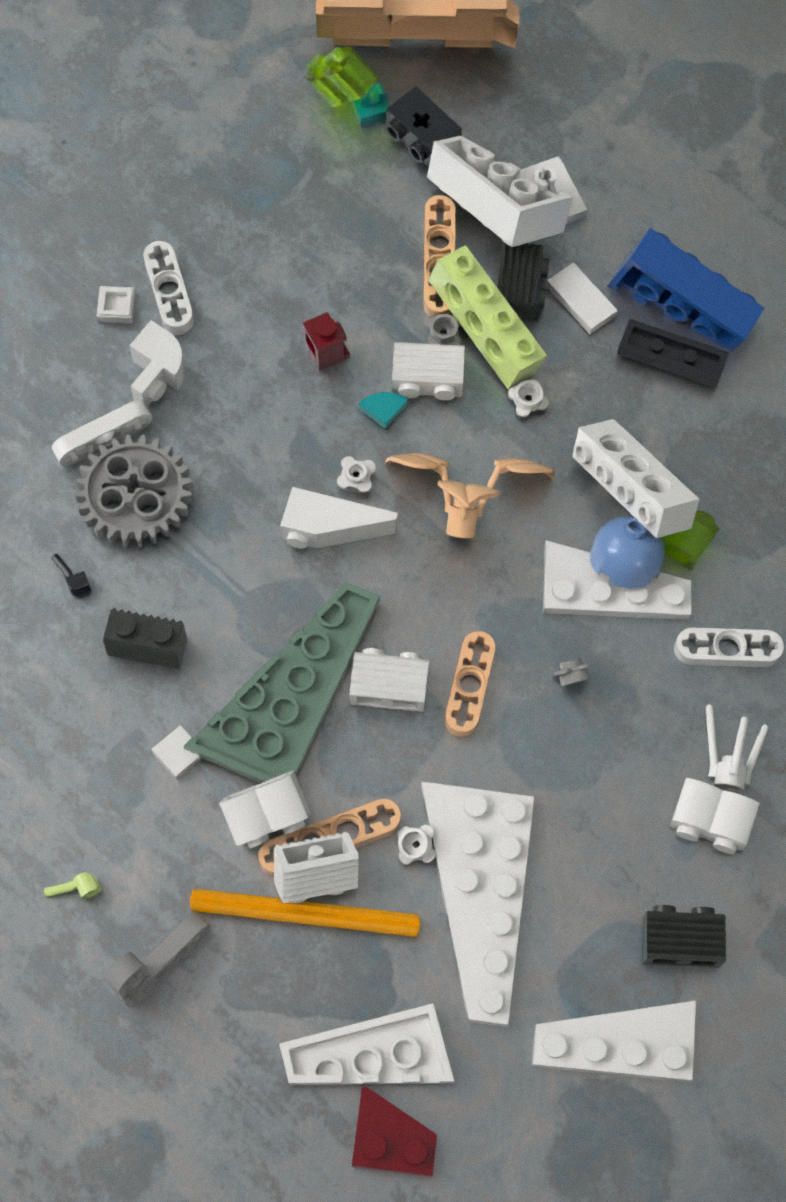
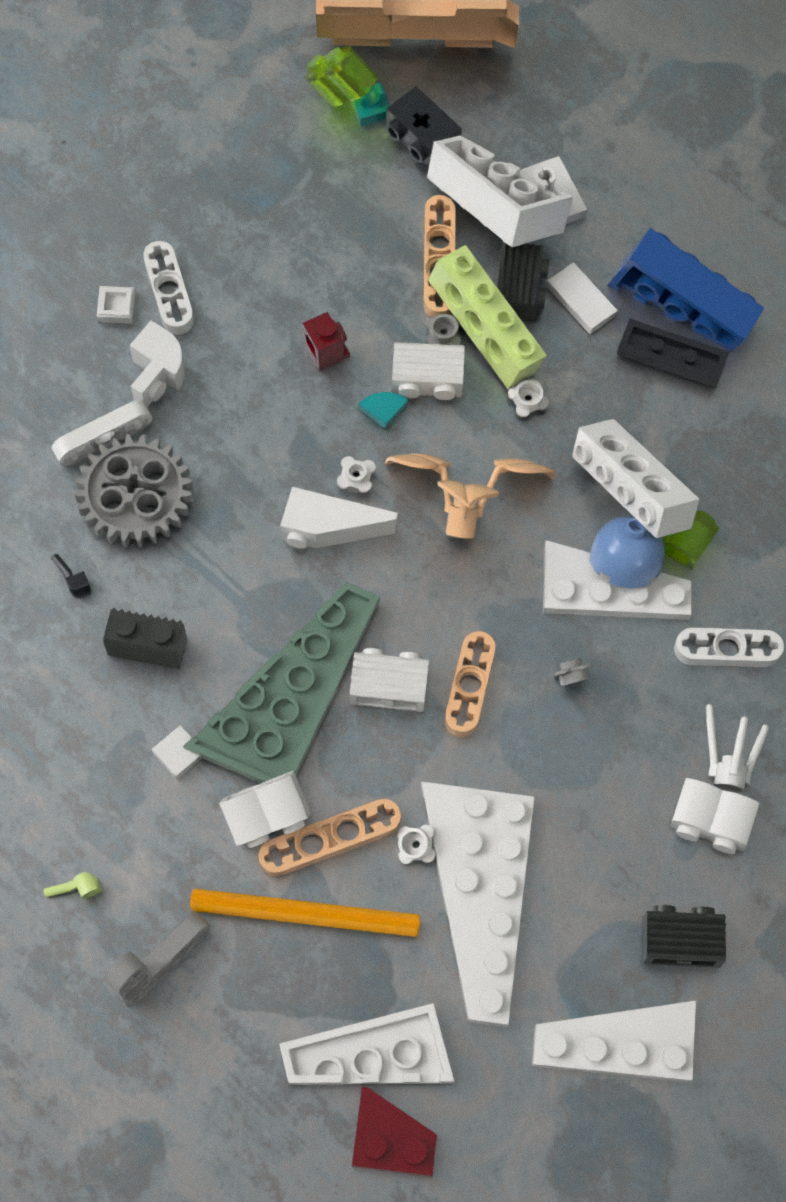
(315, 867): white brick -> none

